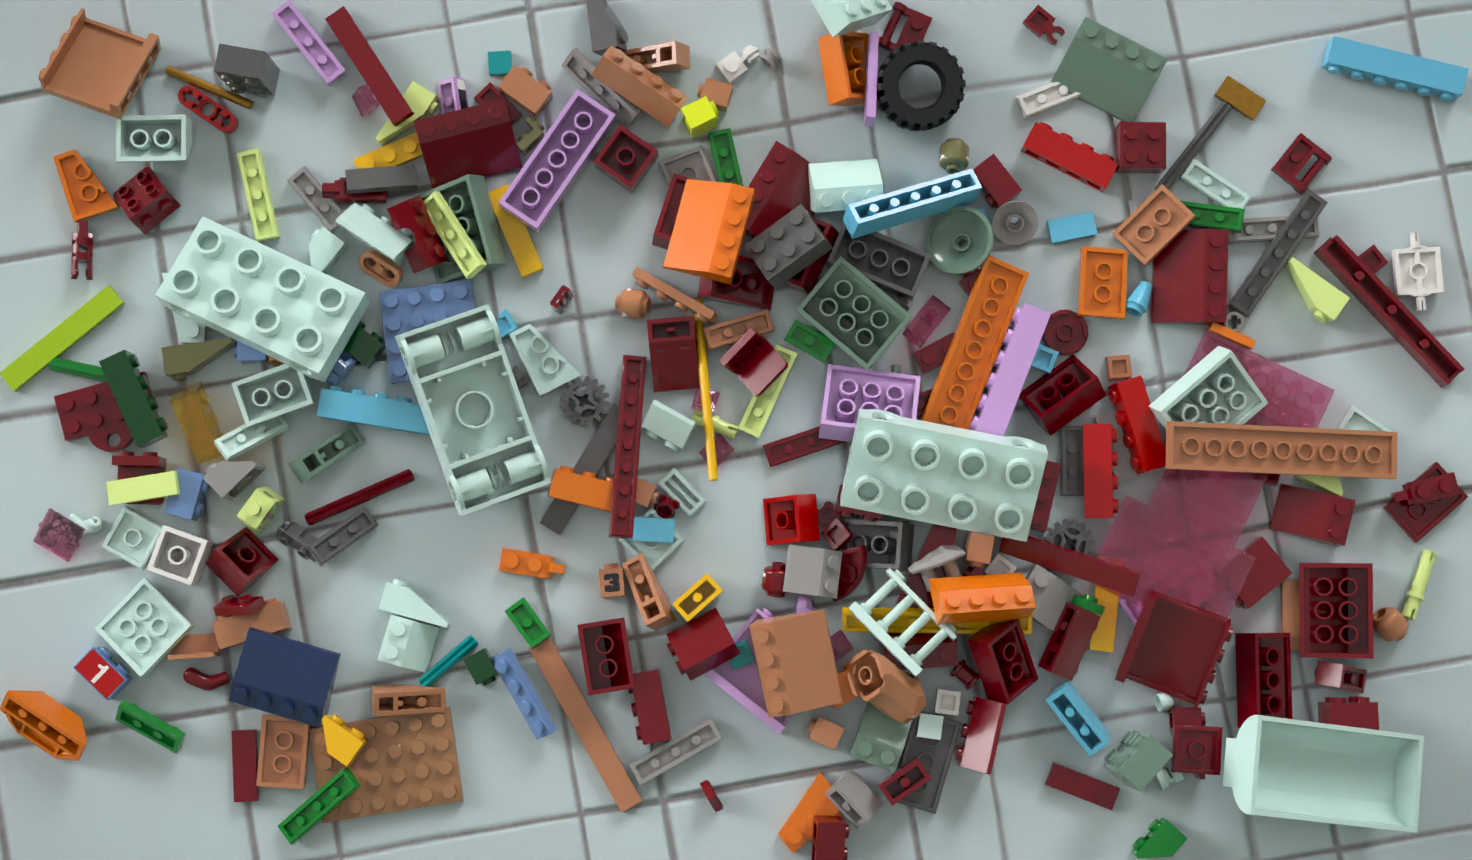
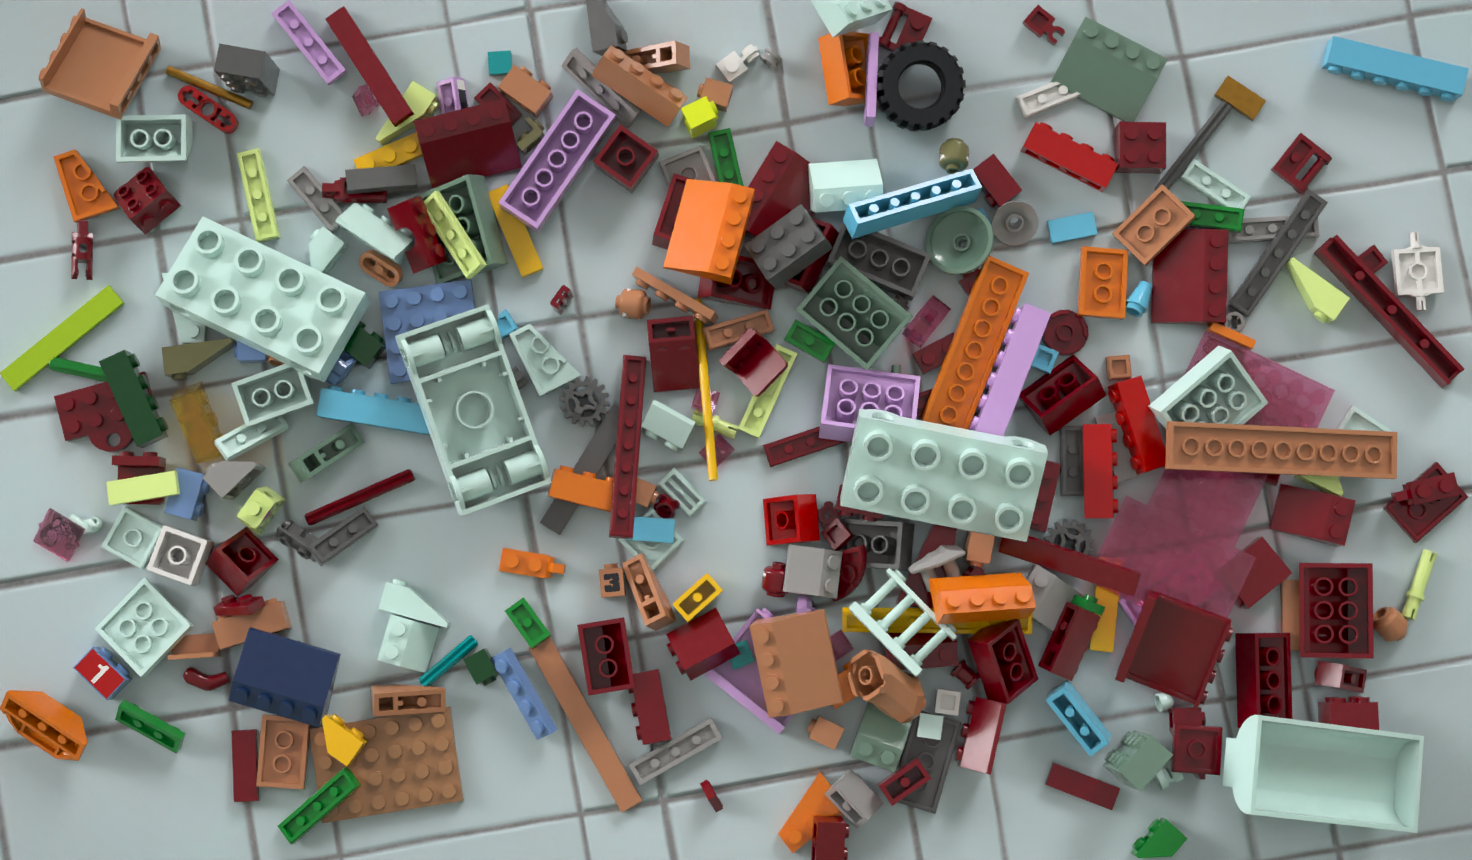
(1000, 565): white plate -> none

